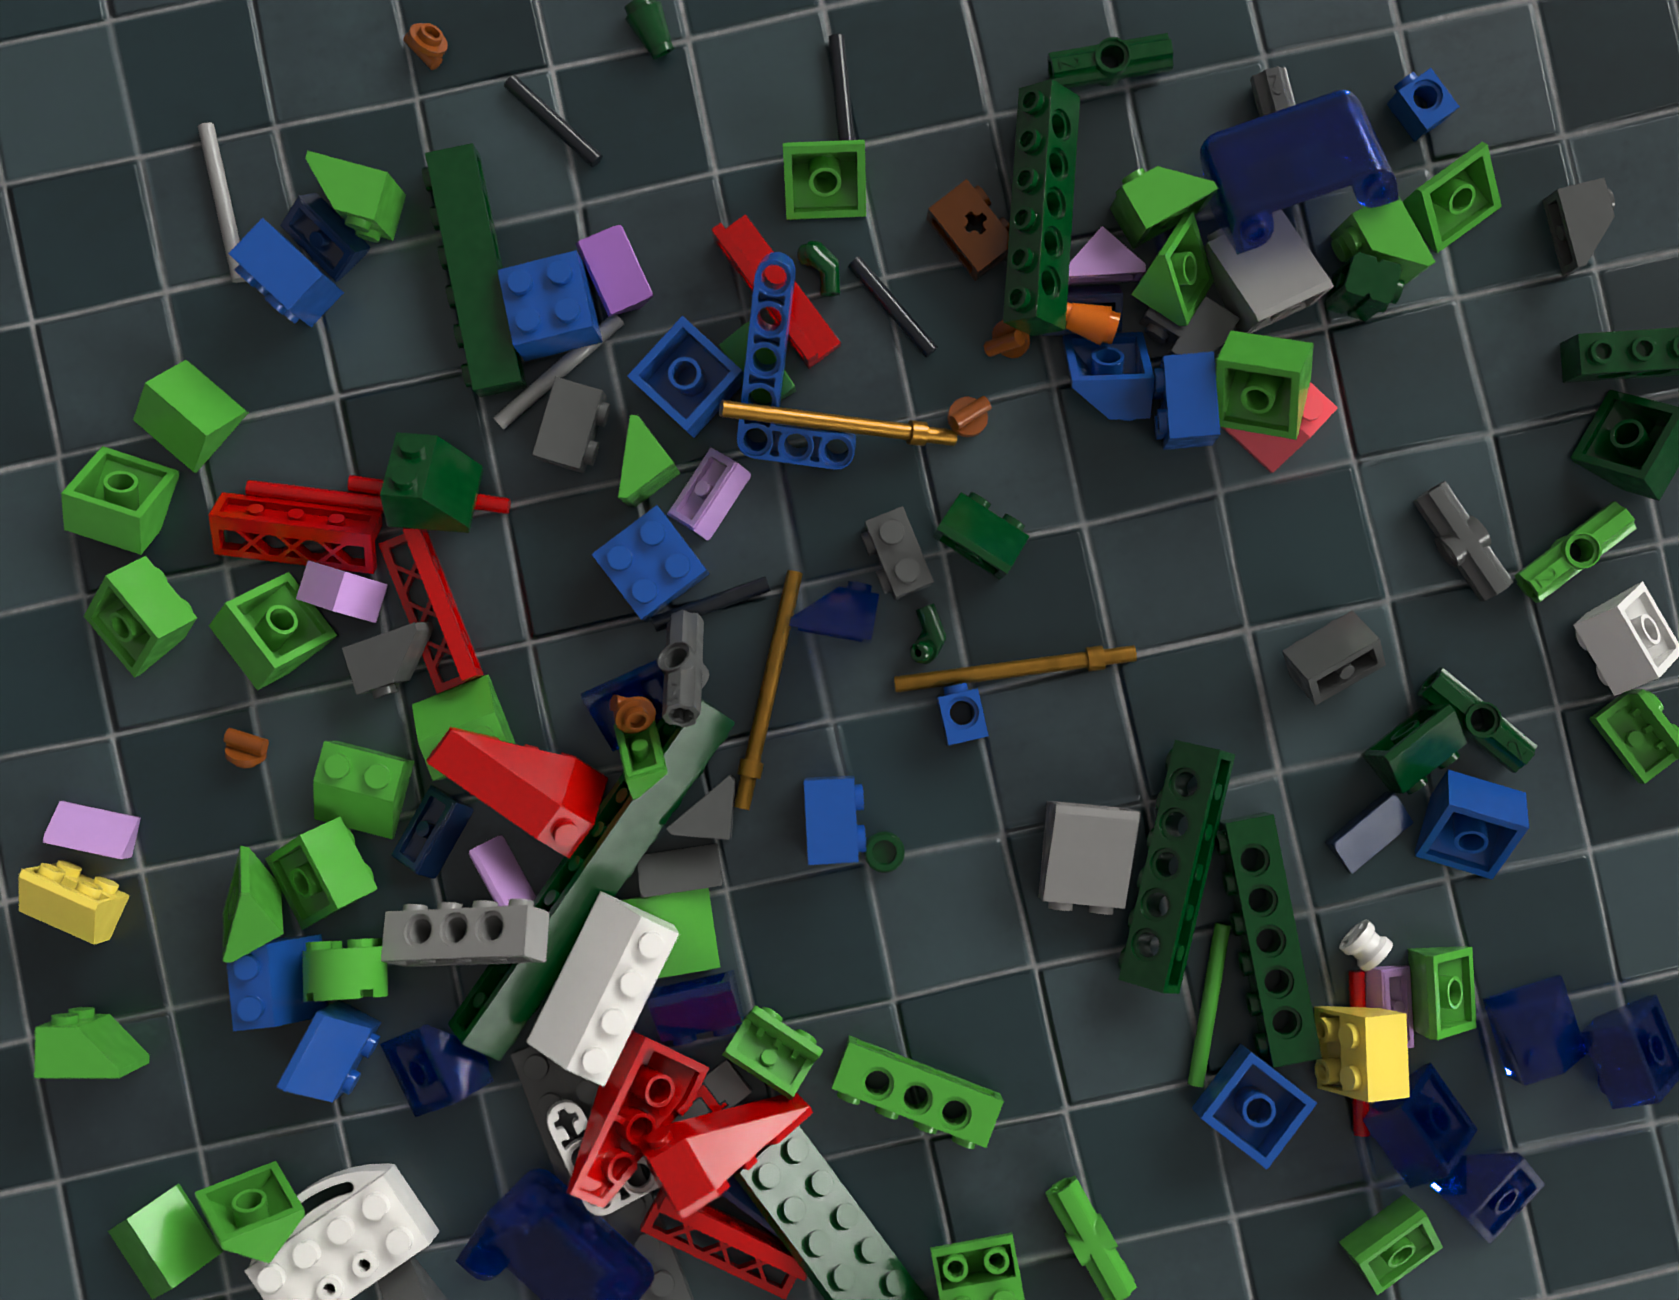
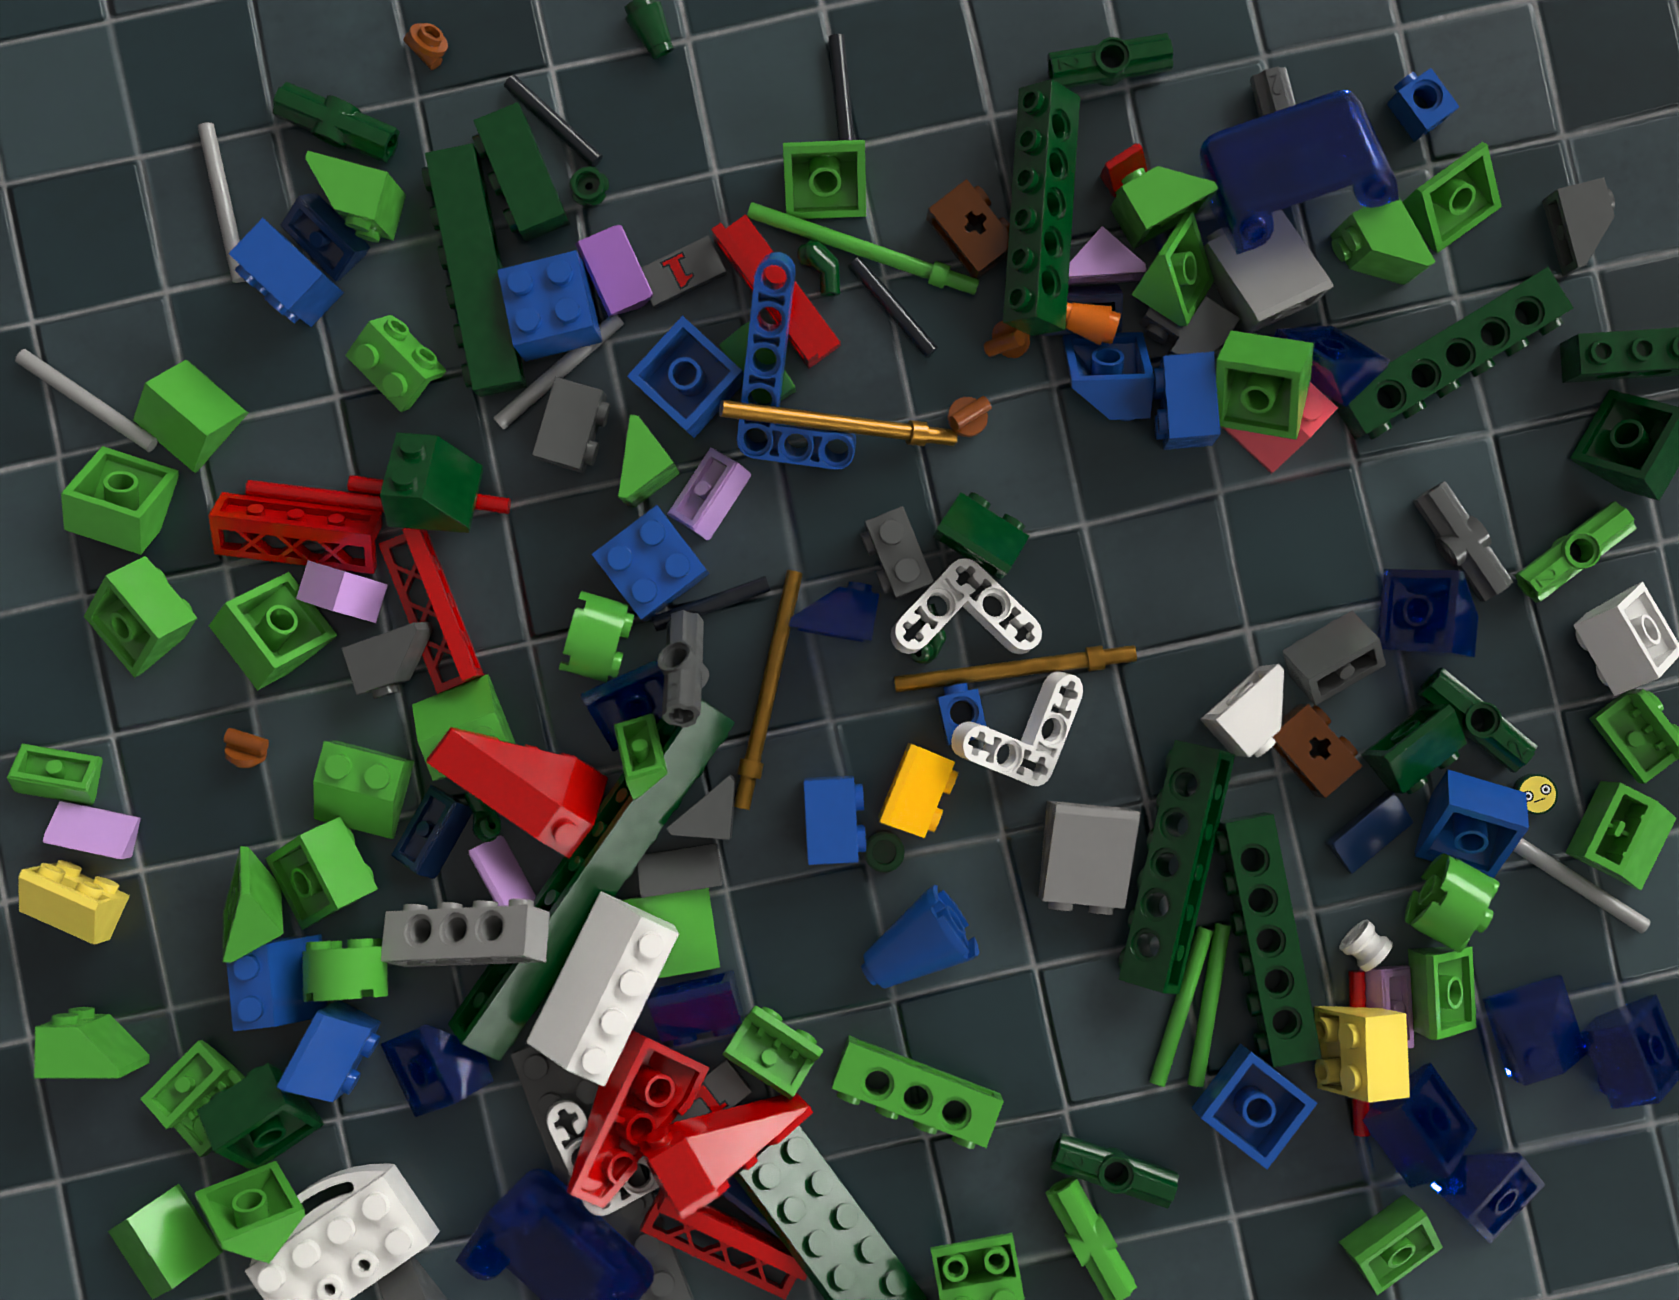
(55, 774): none -> bright green slope
(86, 400): none -> light grey bar
(189, 1087): none -> bright green slope
(257, 1119): none -> dark green slope
(335, 122): none -> dark green piece
(394, 361): none -> bright green bracket
(485, 819): none -> dark green arm
(519, 172): none -> dark green brick
(586, 176): none -> dark green plate
(595, 637): none -> bright green brick
(632, 713): dark orange plate -> none
(683, 271): none -> dark grey tile
(917, 791): none -> yellow slope
(920, 942): none -> blue cone
(937, 273): none -> bright green bar
(959, 596): none -> white beam
(1032, 744): none -> white beam
(1121, 166): none -> red slope
(1138, 1177): none -> dark green piece
(1181, 1007): none -> bright green bar
(1249, 713): none -> white slope
(1318, 772): none -> reddish brown brick
(1339, 362): none -> clear blue slope
(1364, 287): dark green brick -> none
(1427, 613): none -> clear blue slope
(1452, 902): none -> bright green brick
(1537, 296): none -> dark green brick
(1539, 791): none -> light yellow tile
(1582, 886): none -> light grey bar
(1621, 833): none -> bright green slope

